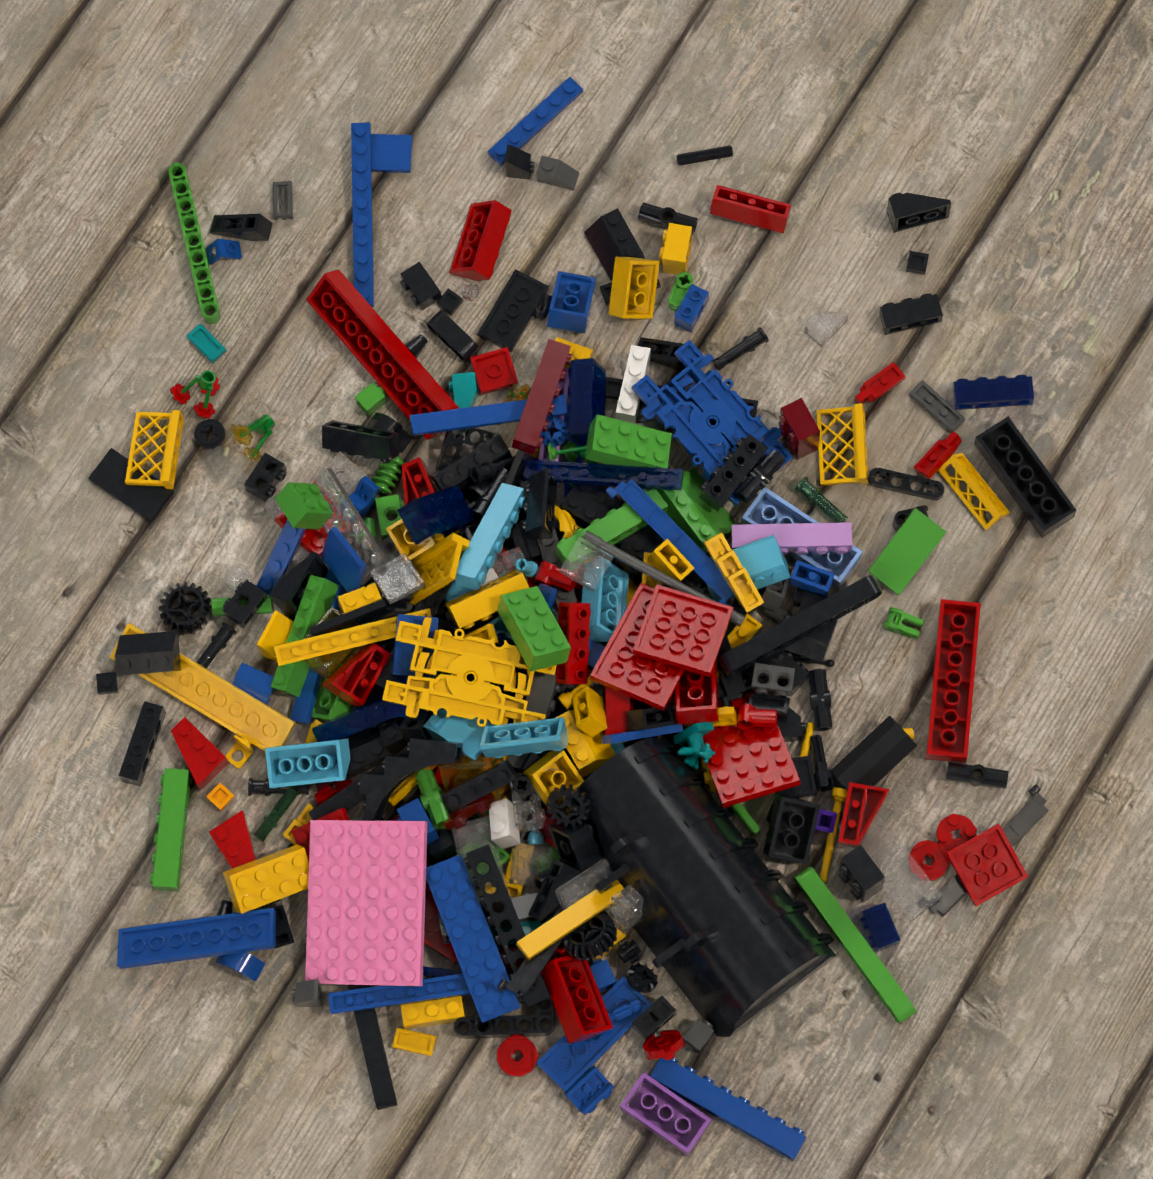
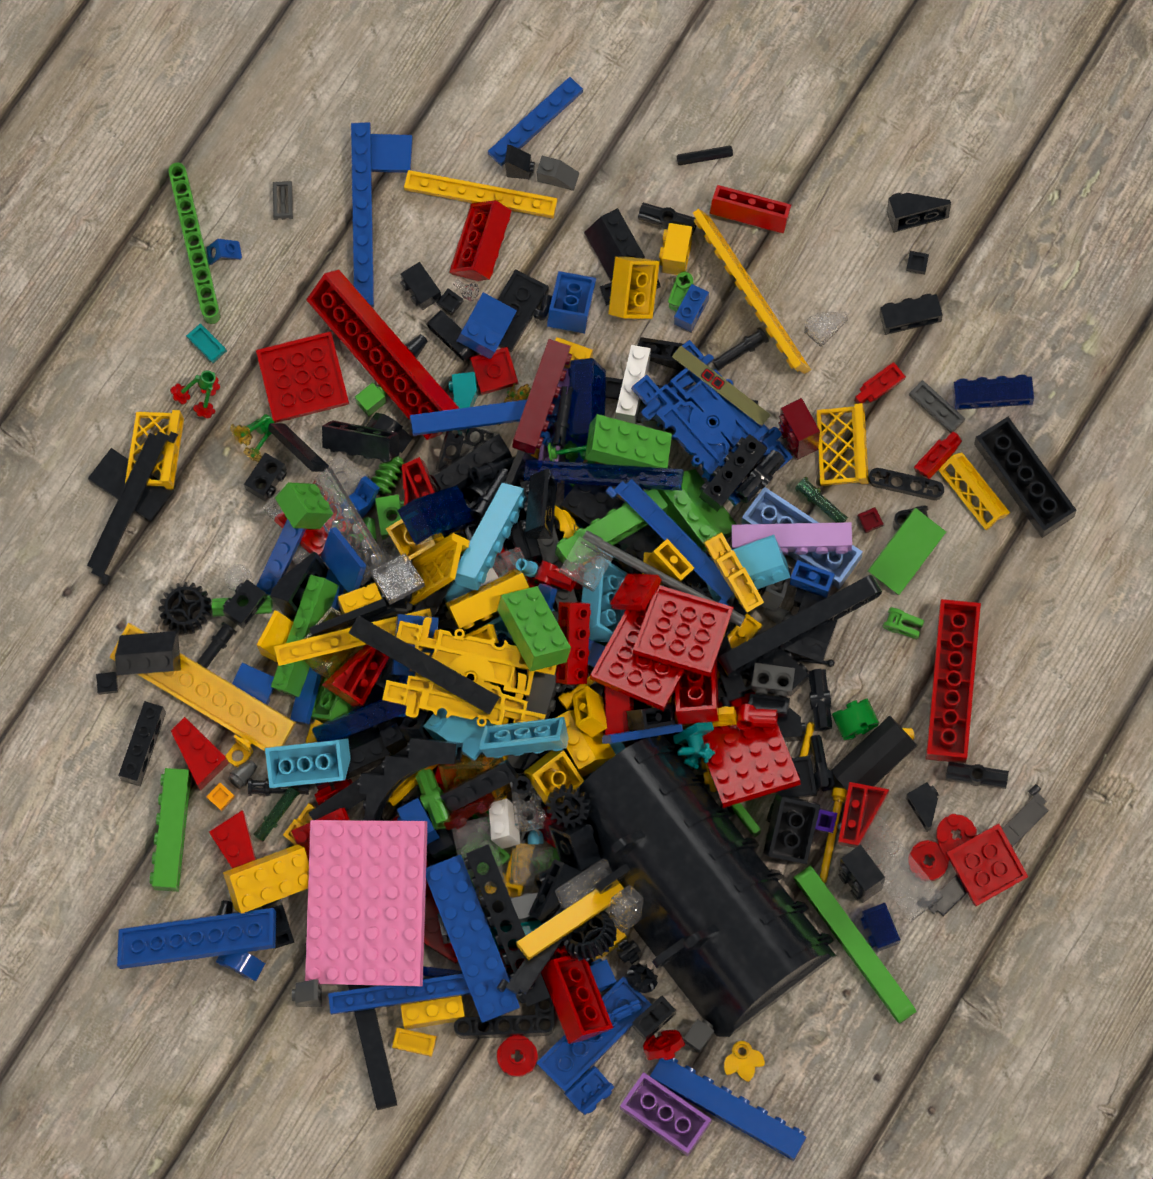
(127, 503): none -> black piece
(205, 427): black gear -> none
(241, 774): none -> dark grey cone
(242, 226): black slope -> none
(298, 447): none -> black tile
(302, 377): none -> red plate
(424, 665): none -> black plate
(476, 193): none -> yellow plate
(486, 325): none -> blue slope
(561, 425): none -> black pin
(635, 592): none -> red plate
(721, 385): none -> olive sticker
(743, 1064): none -> yellow plate
(754, 297): none -> yellow plate
(856, 719): none -> green brick
(870, 520): none -> dark red tile
(924, 802): none -> black slope

